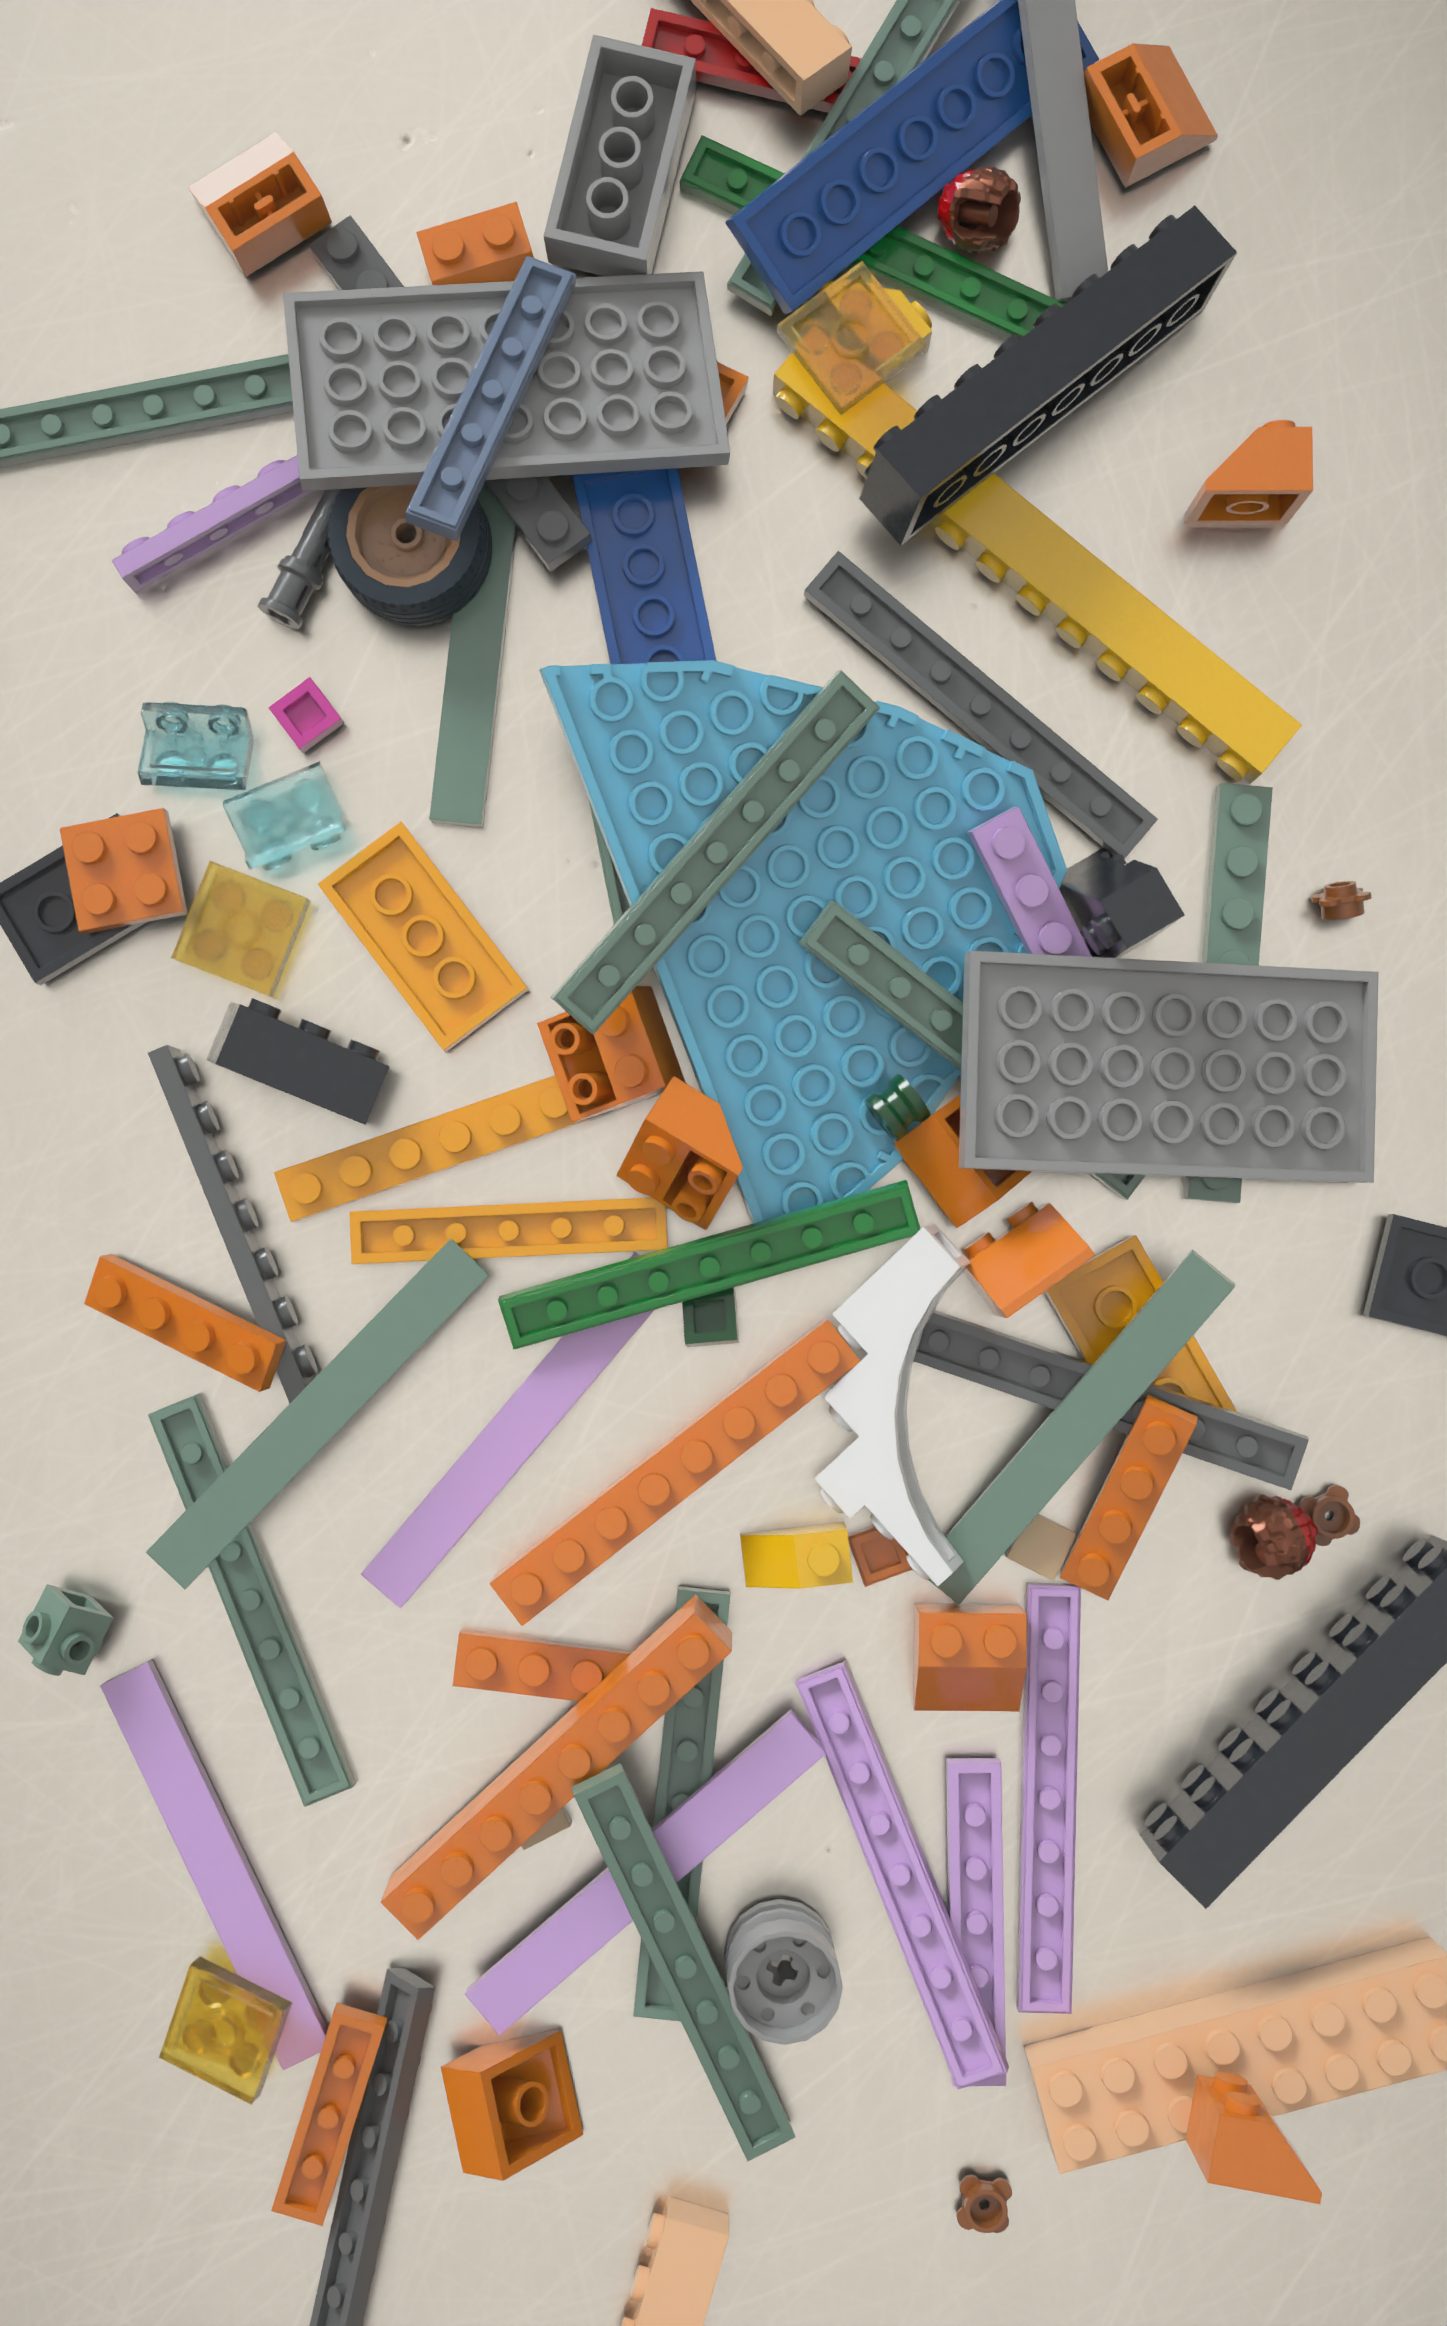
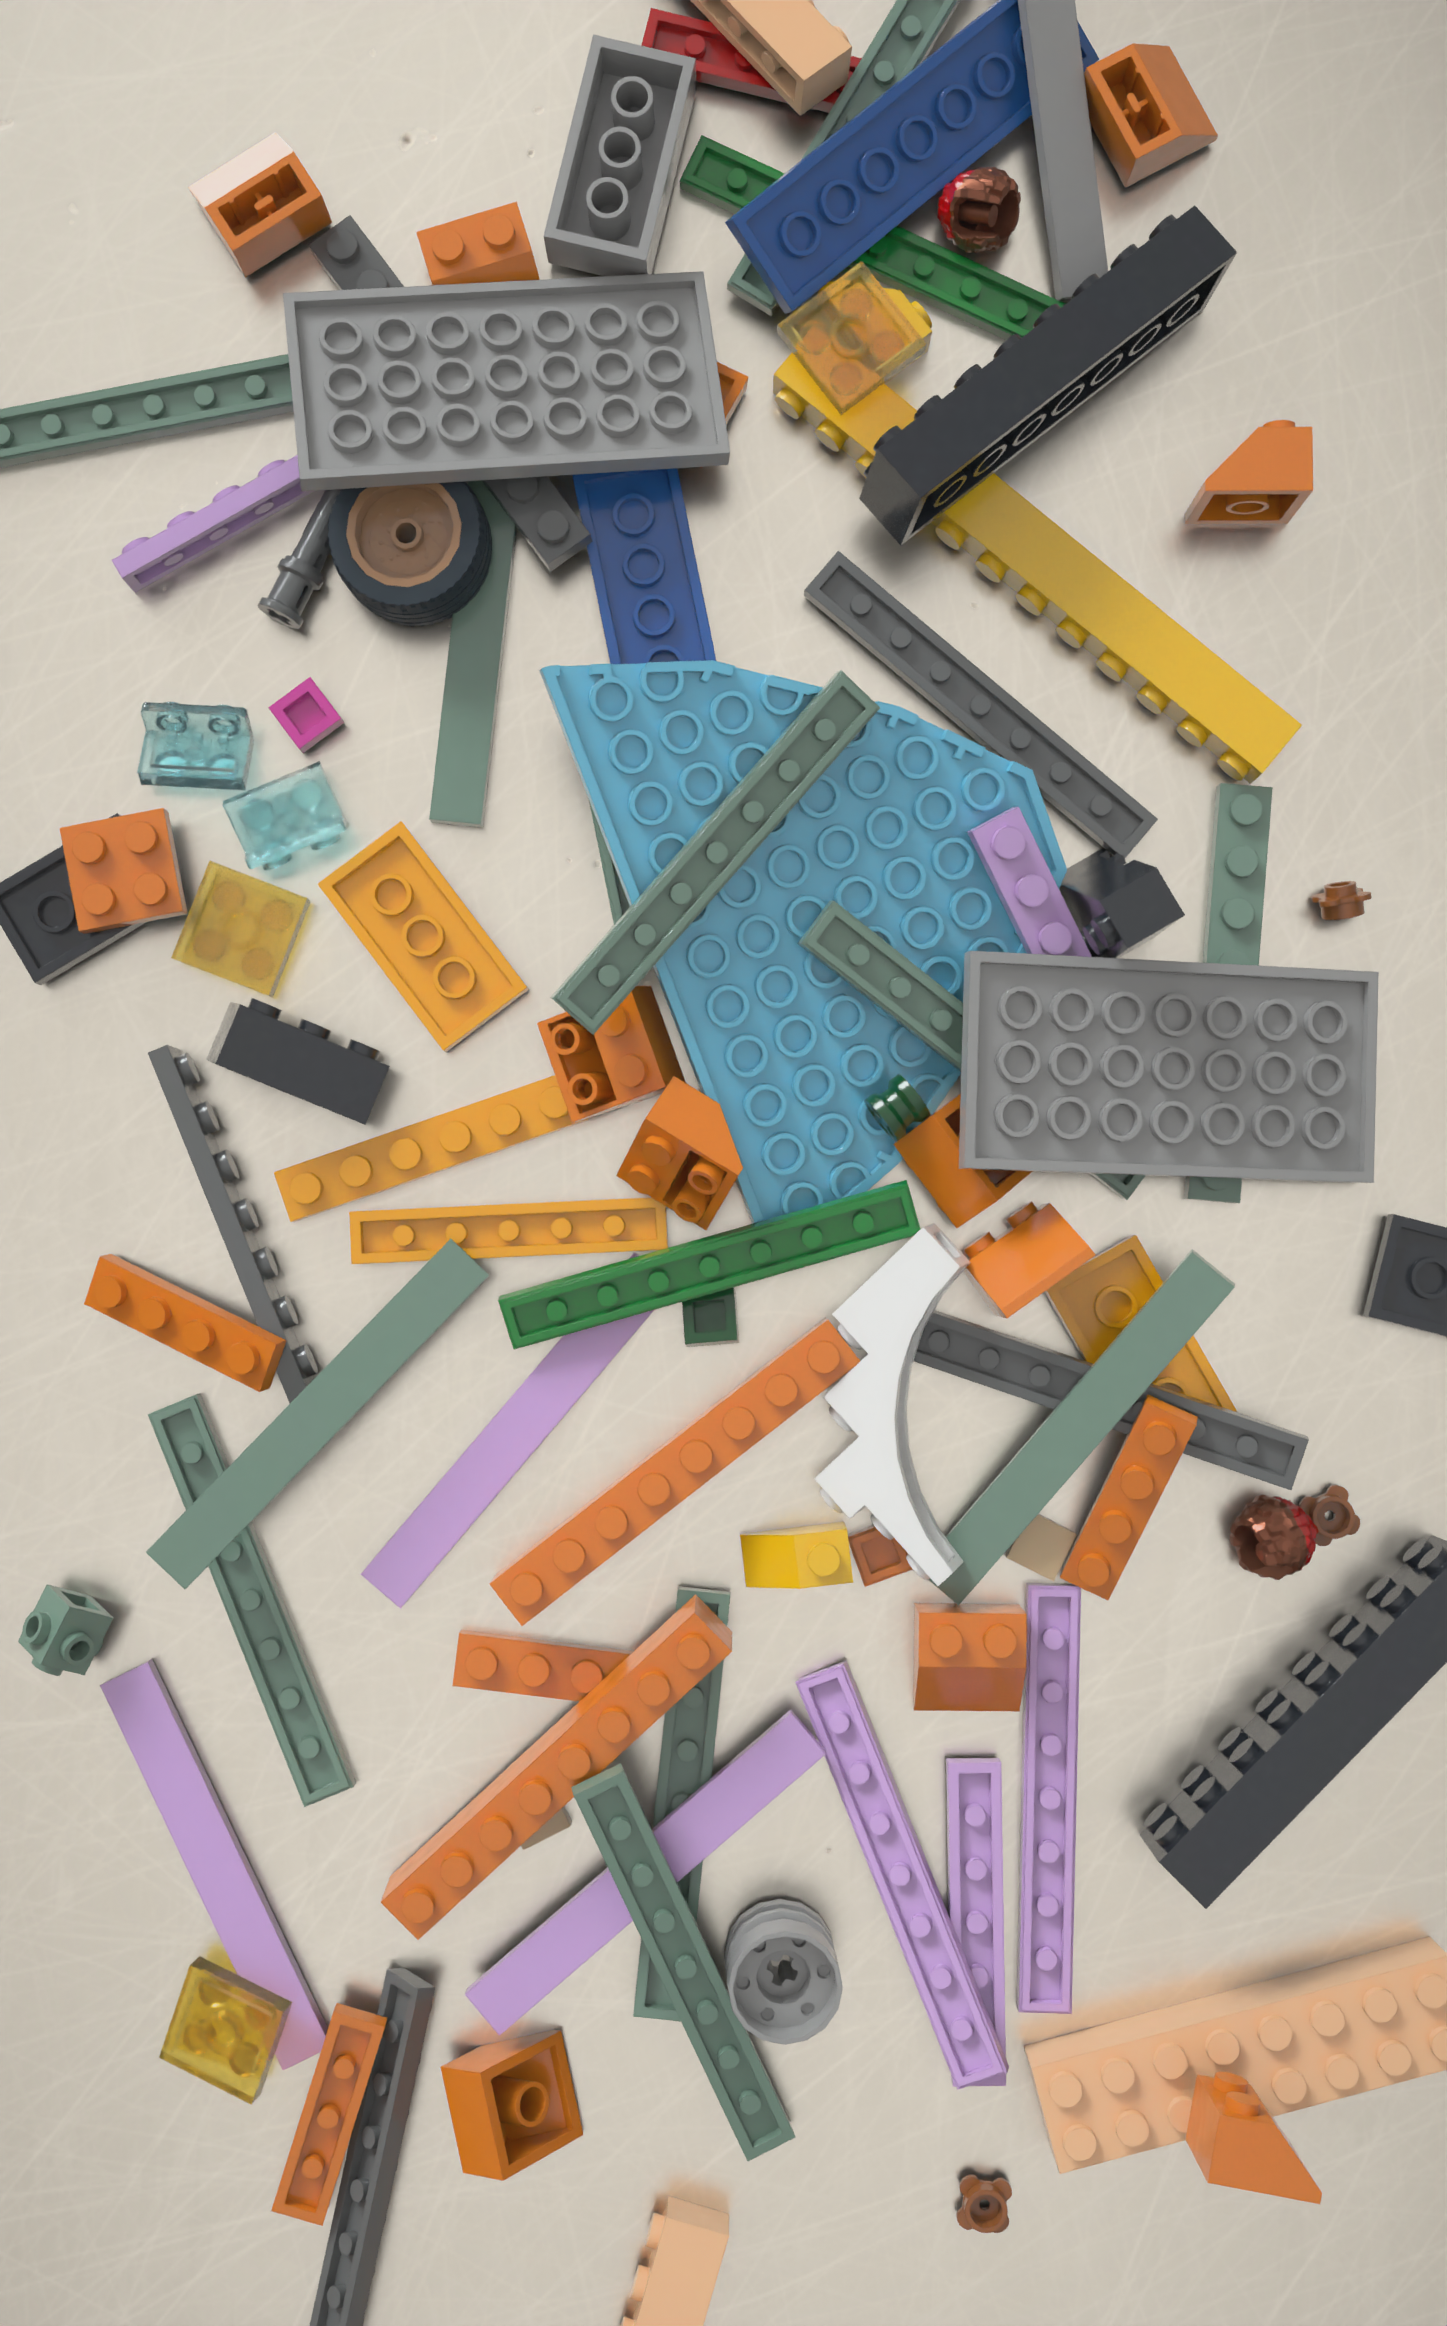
(490, 399): sand blue tile -> none

